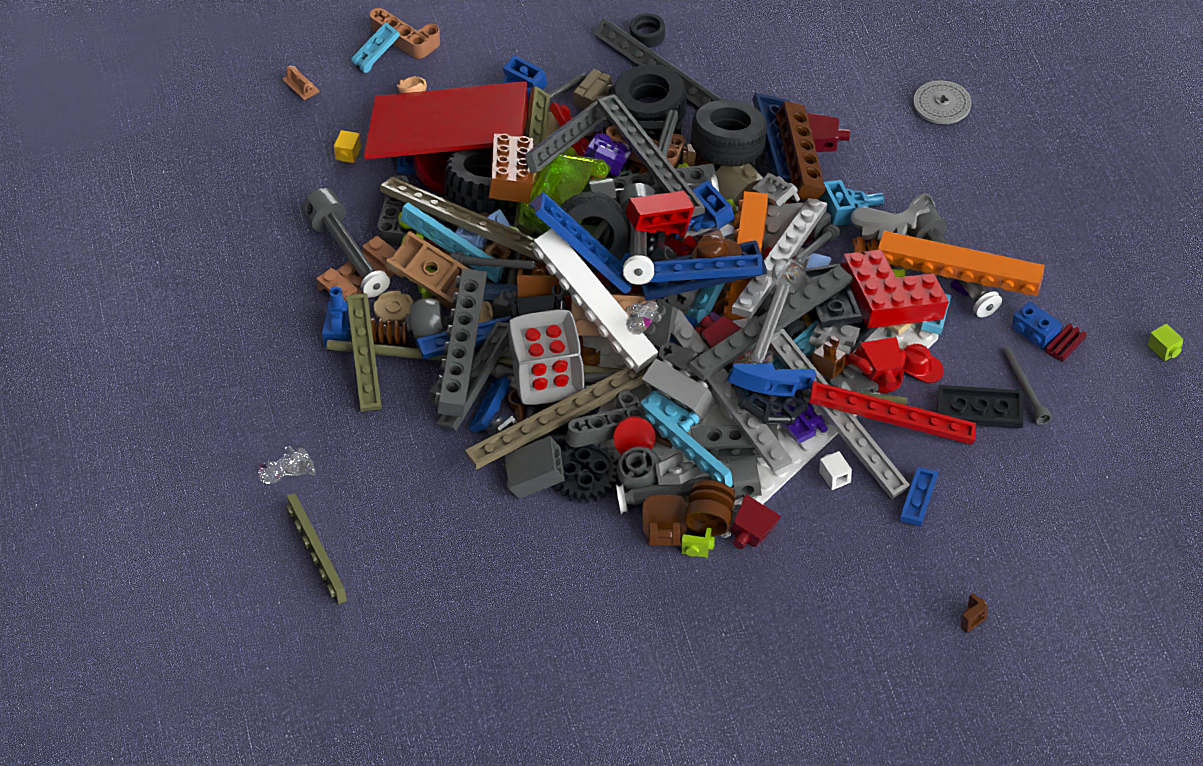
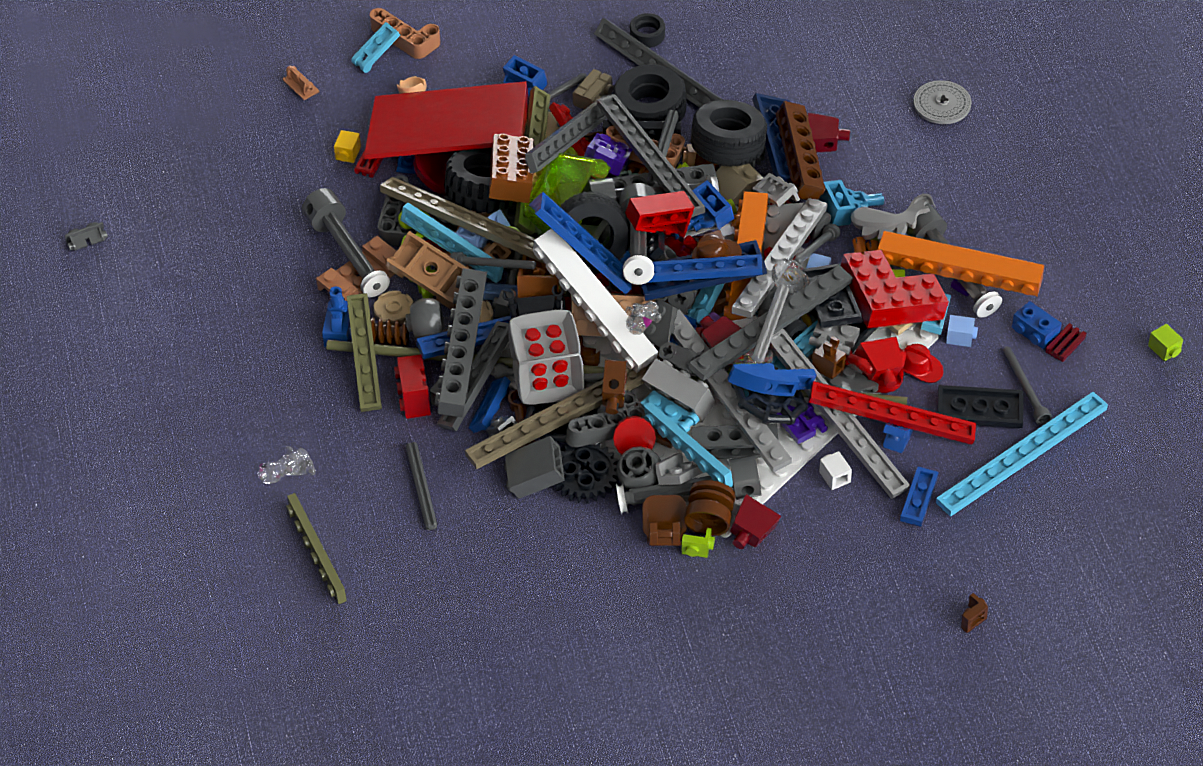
(77, 238): none -> dark grey hinge
(367, 170): none -> red tile
(412, 386): none -> red wedge
(421, 486): none -> dark grey axle
(614, 385): none -> reddish brown torso
(896, 437): none -> blue slope
(961, 331): none -> light blue brick
(1021, 454): none -> medium azure plate

